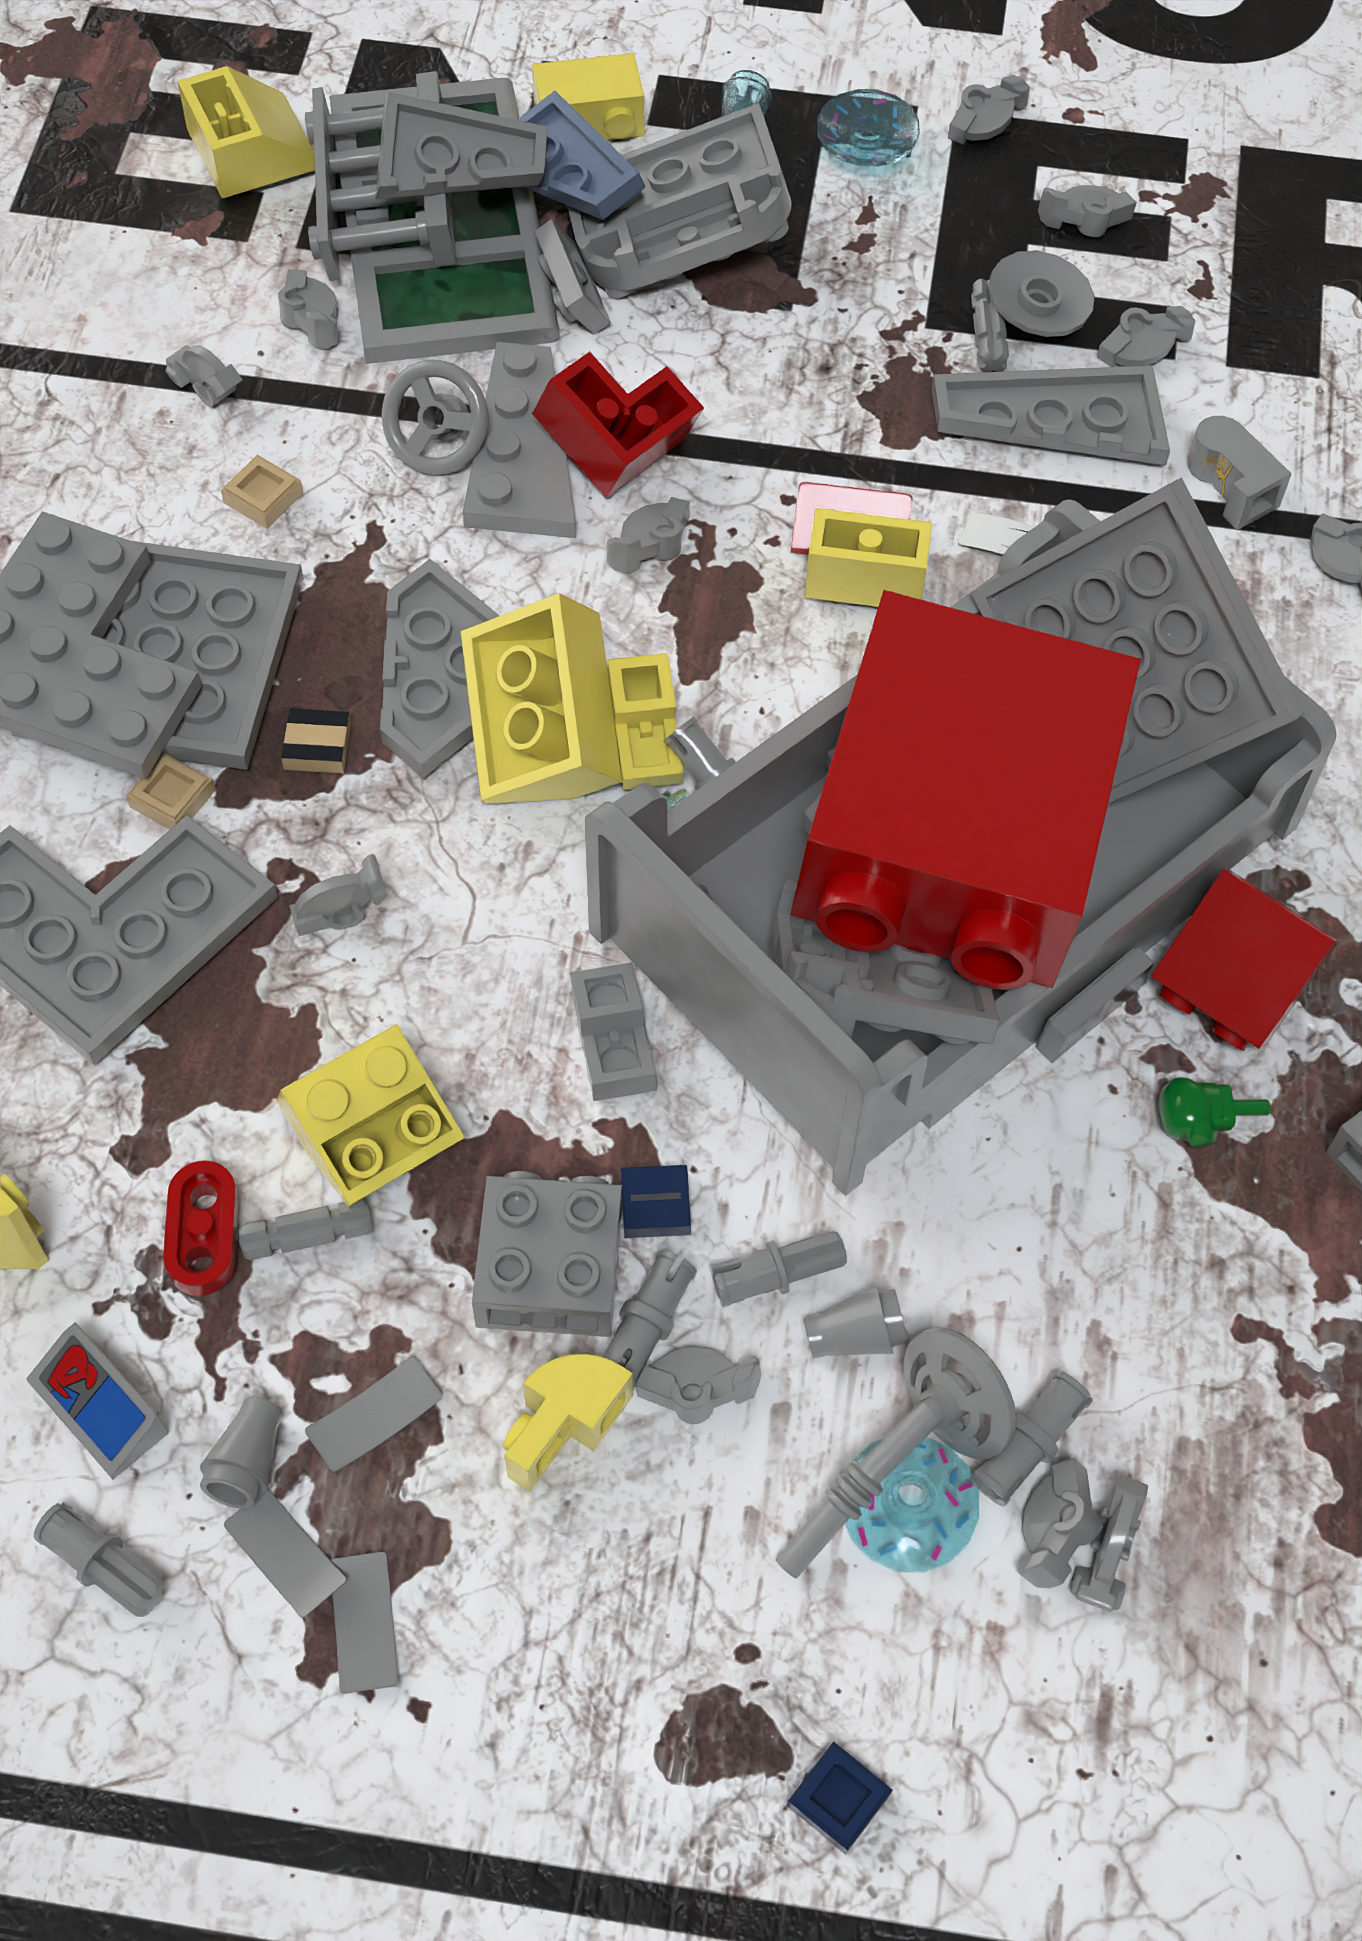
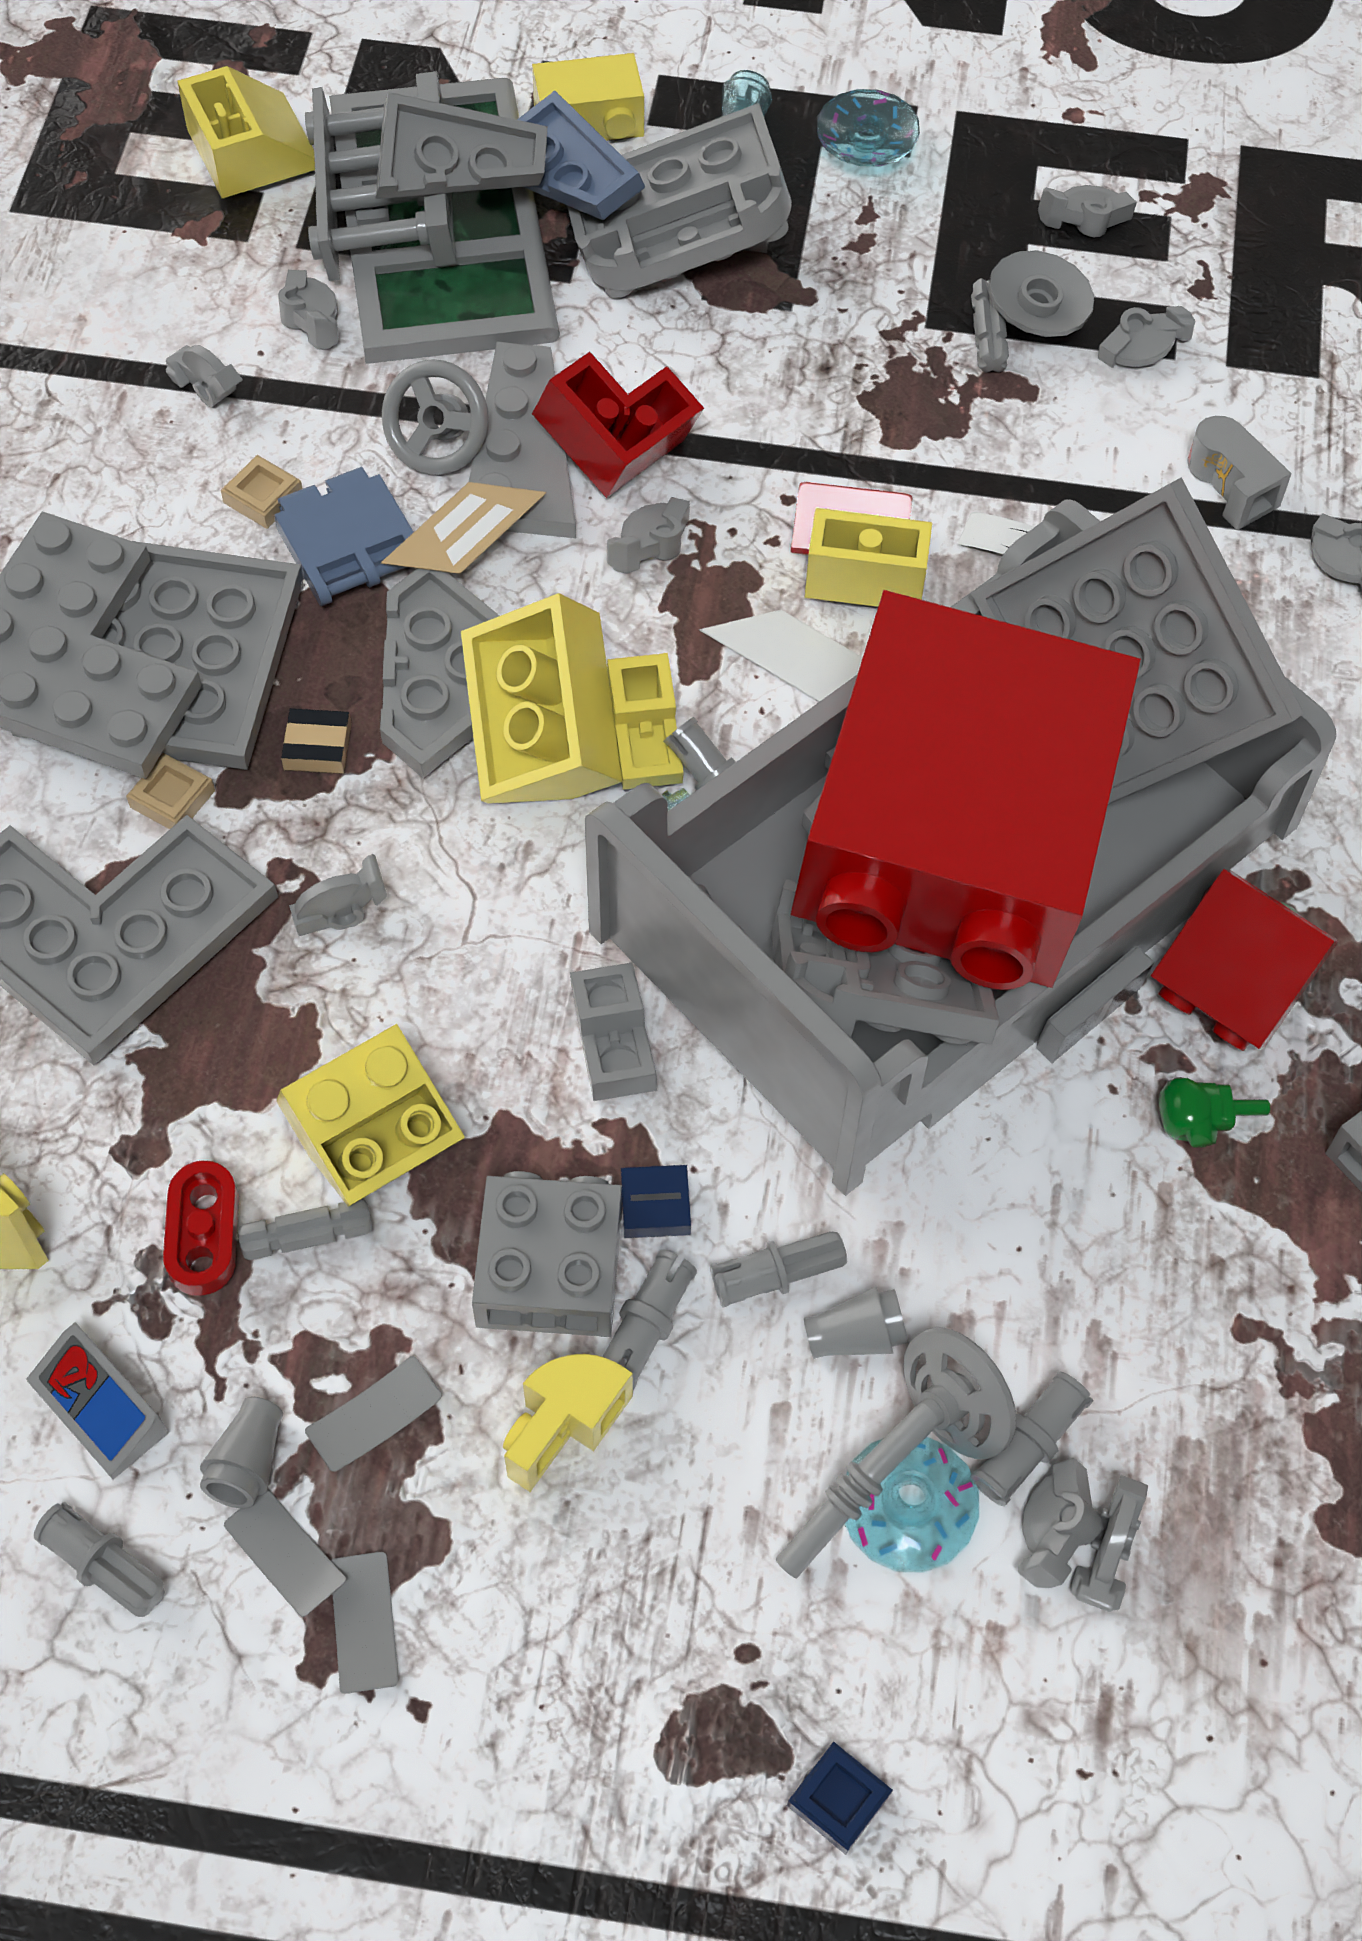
(342, 533): none -> sand blue plate
(463, 527): none -> tan sticker
(566, 268): light grey plate -> none
(697, 1382): light grey piece -> none
(790, 651): none -> white sticker
(987, 110): light grey piece -> none
(1072, 410): light grey wing -> none

